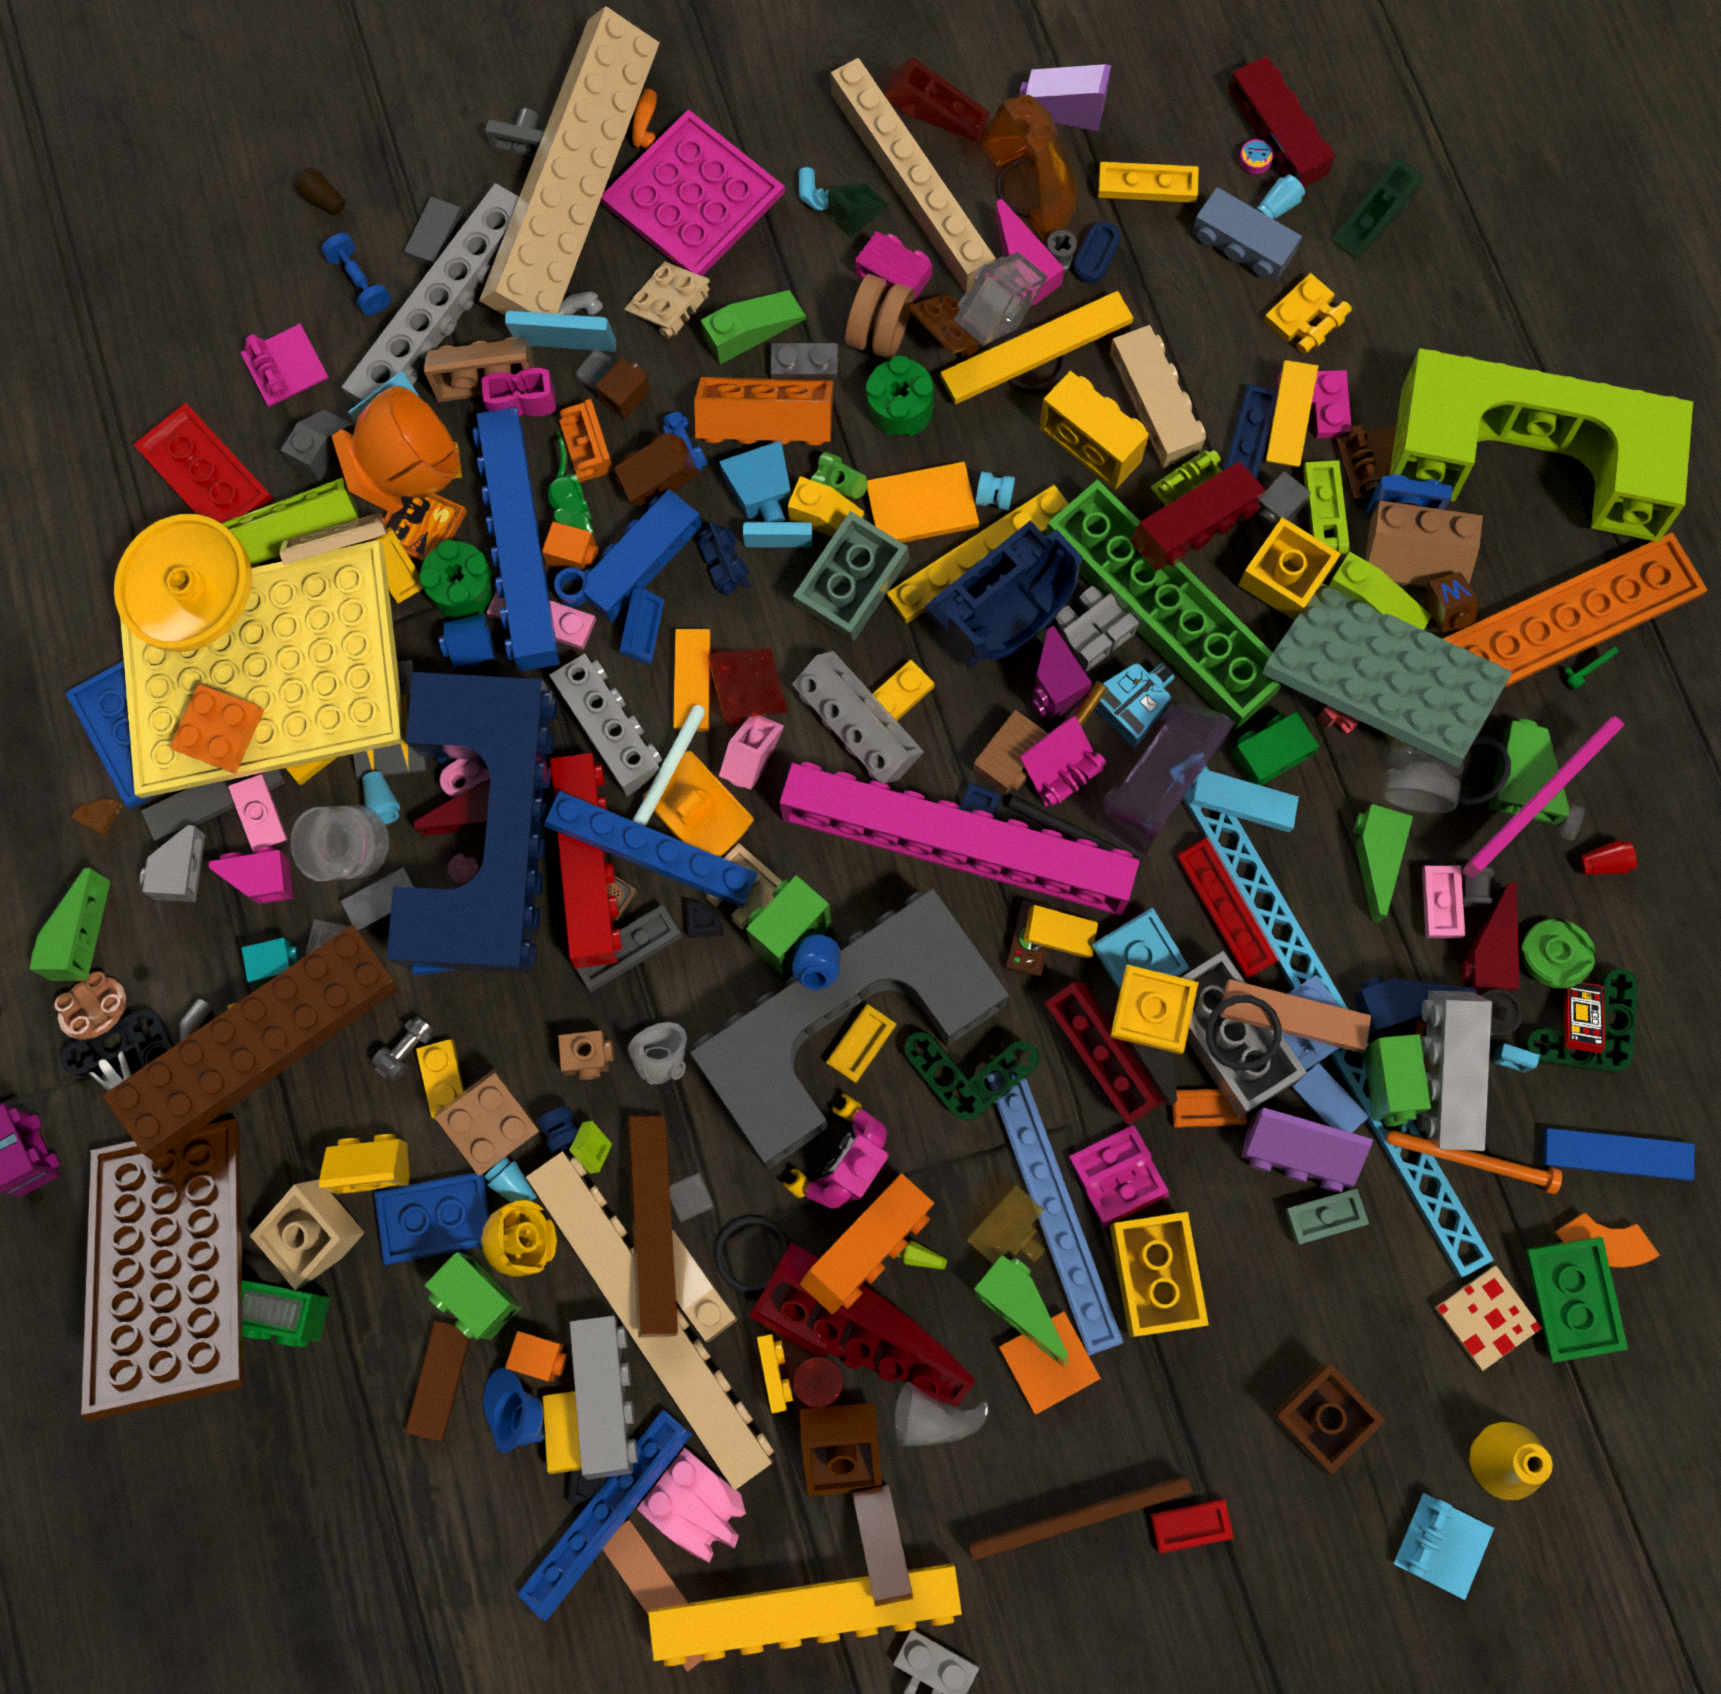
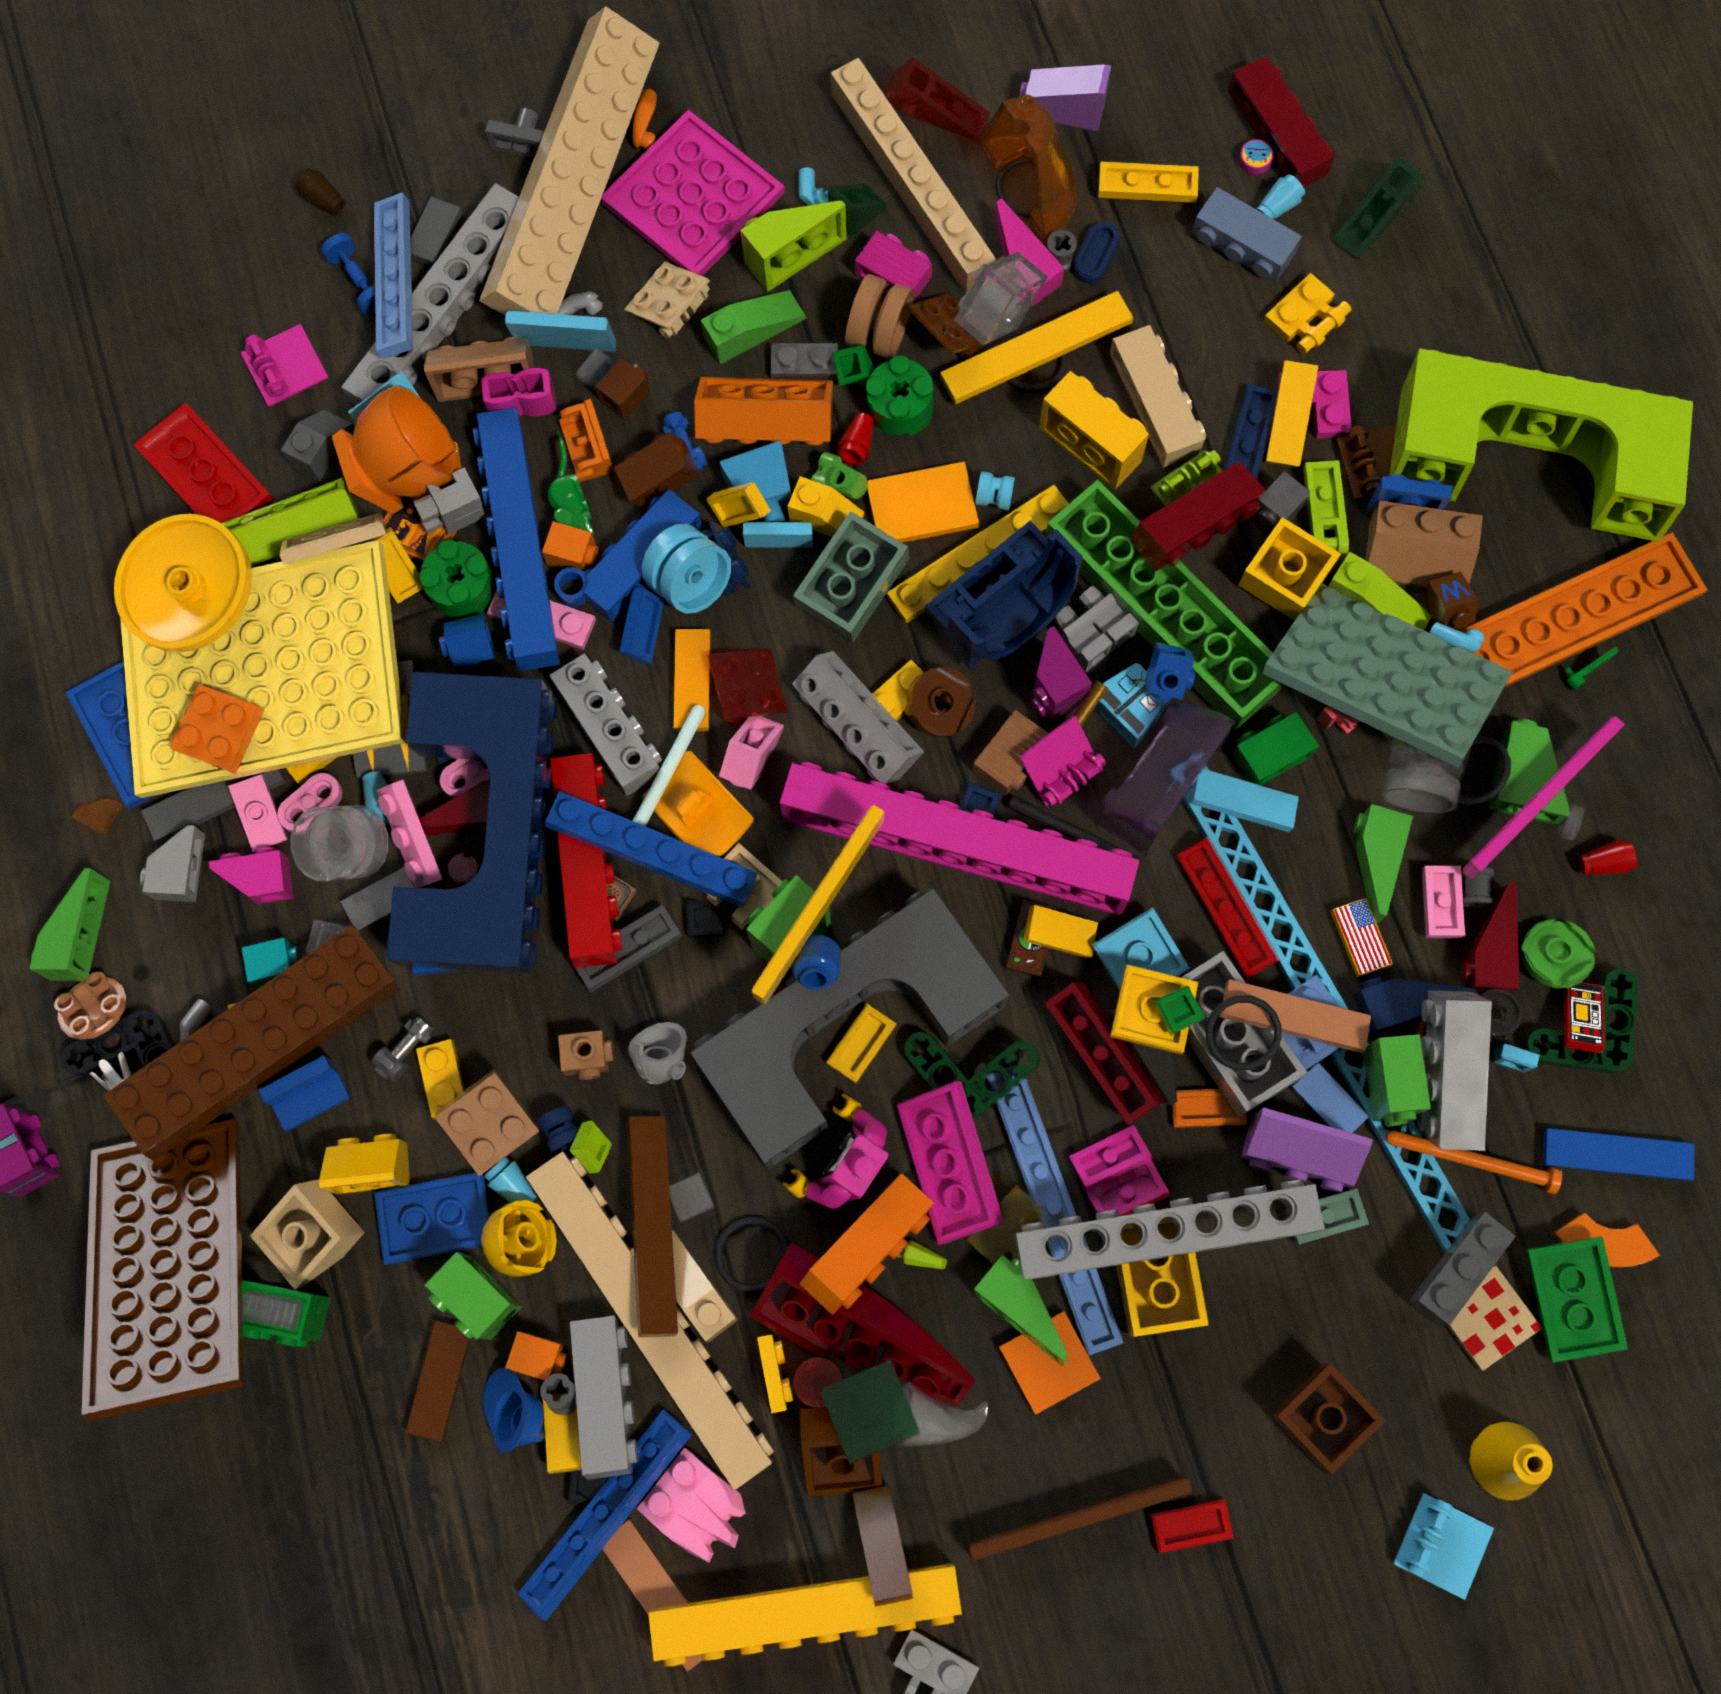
(305, 1093): none -> blue panel
(307, 797): none -> bright pink plate
(393, 276): none -> medium blue plate
(408, 834): none -> bright pink plate
(452, 506): none -> light grey hips
(553, 1386): none -> dark grey bush
(686, 568): none -> medium azure wheel
(738, 504): none -> yellow tile
(791, 239): none -> lime slope
(818, 904): none -> yellow tile
(852, 365): none -> green slope
(857, 440): none -> red cone
(870, 1411): none -> clear green tile
(923, 710): none -> reddish brown plate
(950, 1163): none -> dark pink tile
(1170, 672): none -> blue brick
(1179, 1010): none -> green tile
(1302, 1218): none -> light grey brick
(1361, 937): none -> tile
(1462, 1269): none -> dark grey brick
(1469, 641): none -> medium azure arm

